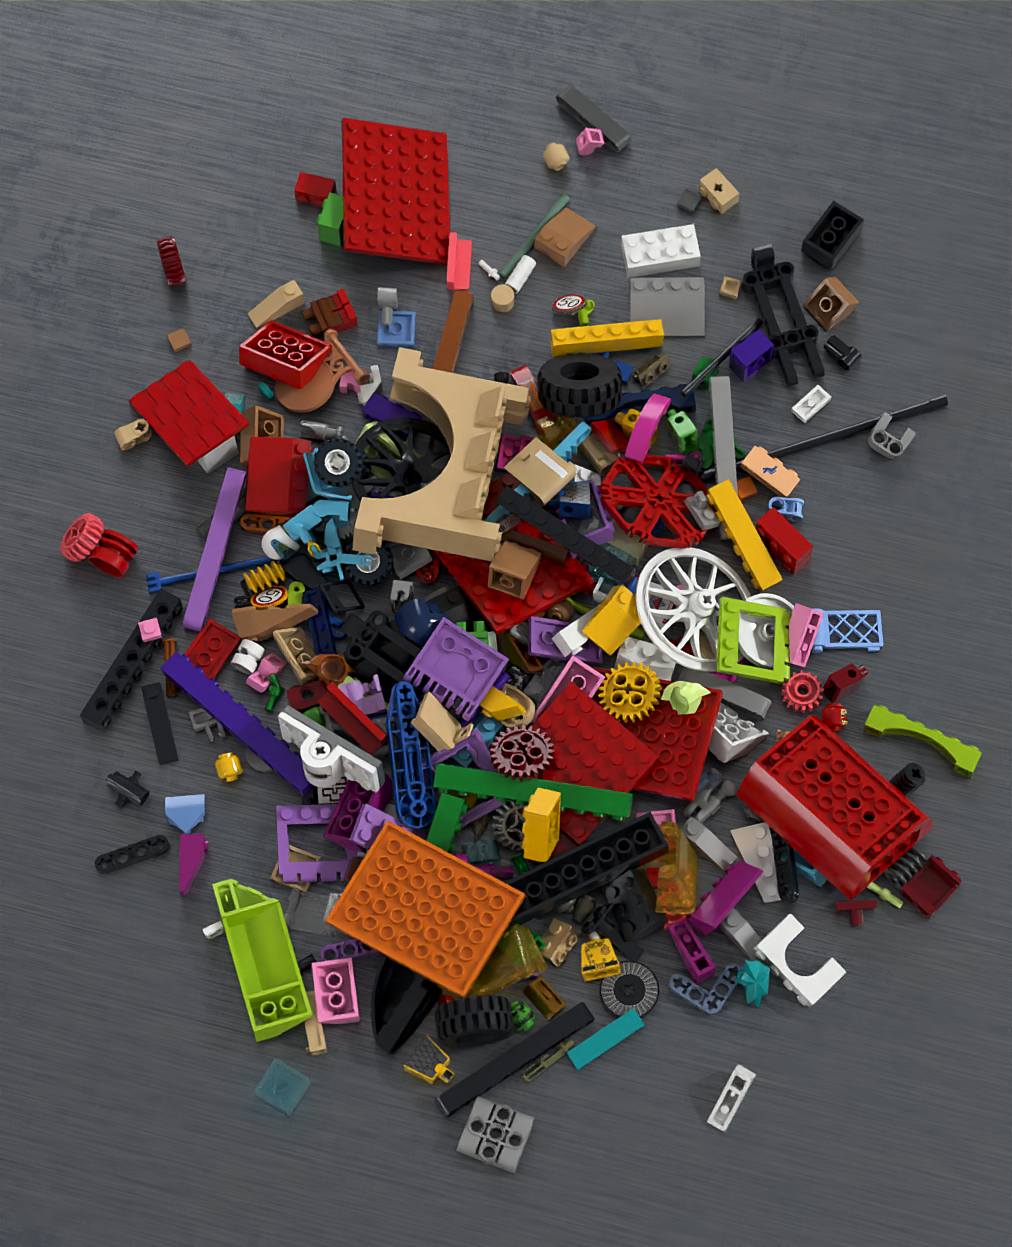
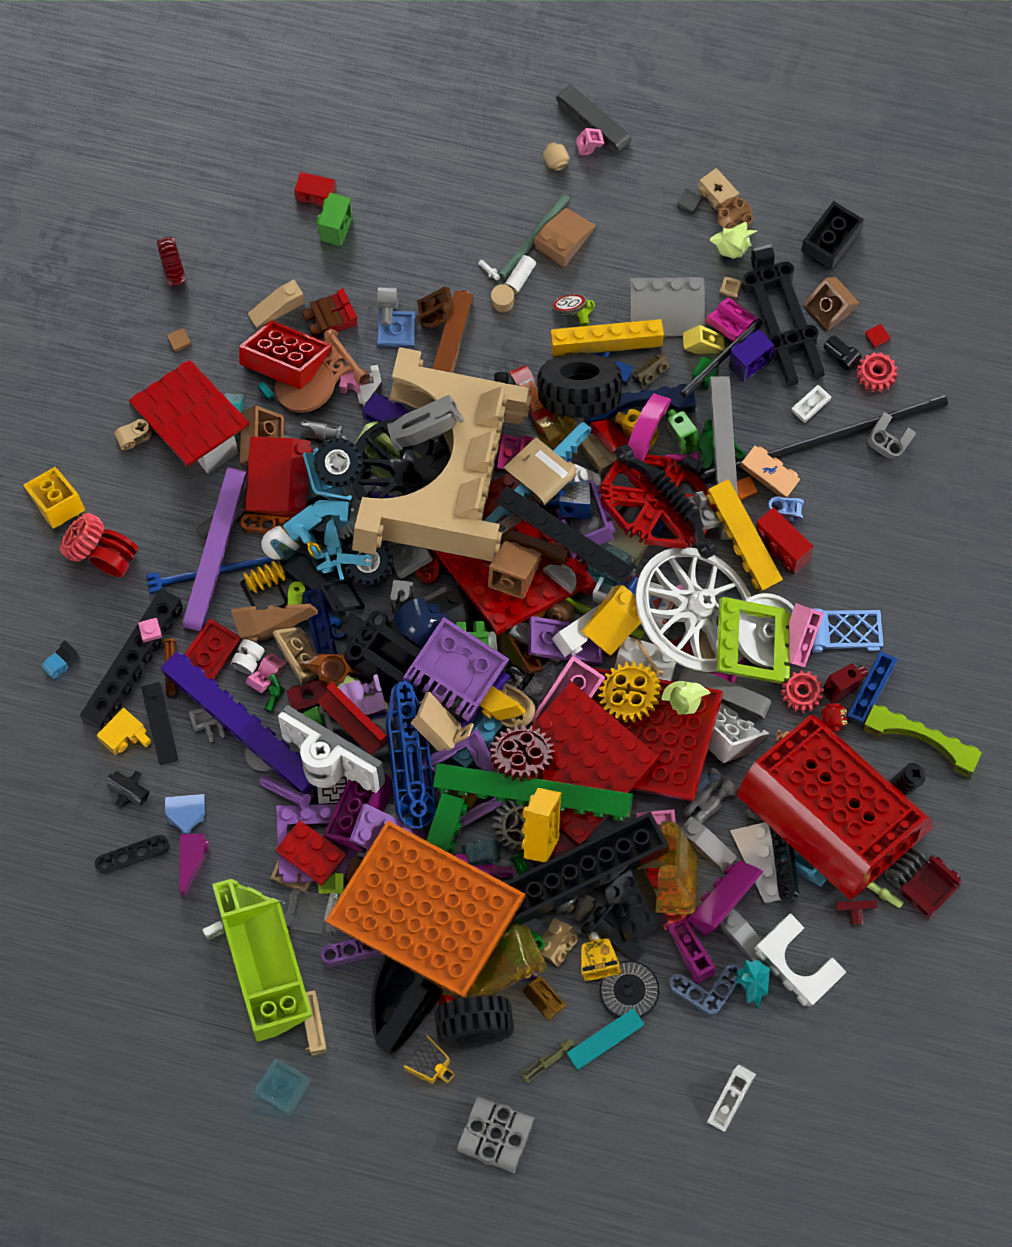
(54, 497): none -> yellow slope
(60, 660): none -> leg
(121, 731): none -> yellow hinge
(228, 766): yellow head -> none
(242, 601): black bush -> none
(269, 596): piece -> none
(295, 796): none -> medium lavender axle
(306, 963): black pin -> none
(310, 853): none -> red plate
(333, 885): none -> lime panel
(336, 991): bright pink slope -> none
(395, 191): red plate -> none
(425, 423): none -> light grey piece
(435, 308): none -> reddish brown slope
(458, 263): coral panel -> none
(480, 825): dark tan piece -> none
(514, 1059): black beam -> none
(522, 1016): bright green head -> none
(562, 575): none -> light grey tile
(649, 659): none -> tan piece
(660, 251): white brick -> none
(672, 494): none -> black piece
(703, 341): none -> light yellow slope
(730, 319): none -> dark pink slope
(733, 241): none -> yellowish green hair
(734, 212): none -> medium nougat dish
(871, 688): none -> blue brick
(875, 381): none -> coral gear
(877, 336): none -> red tile

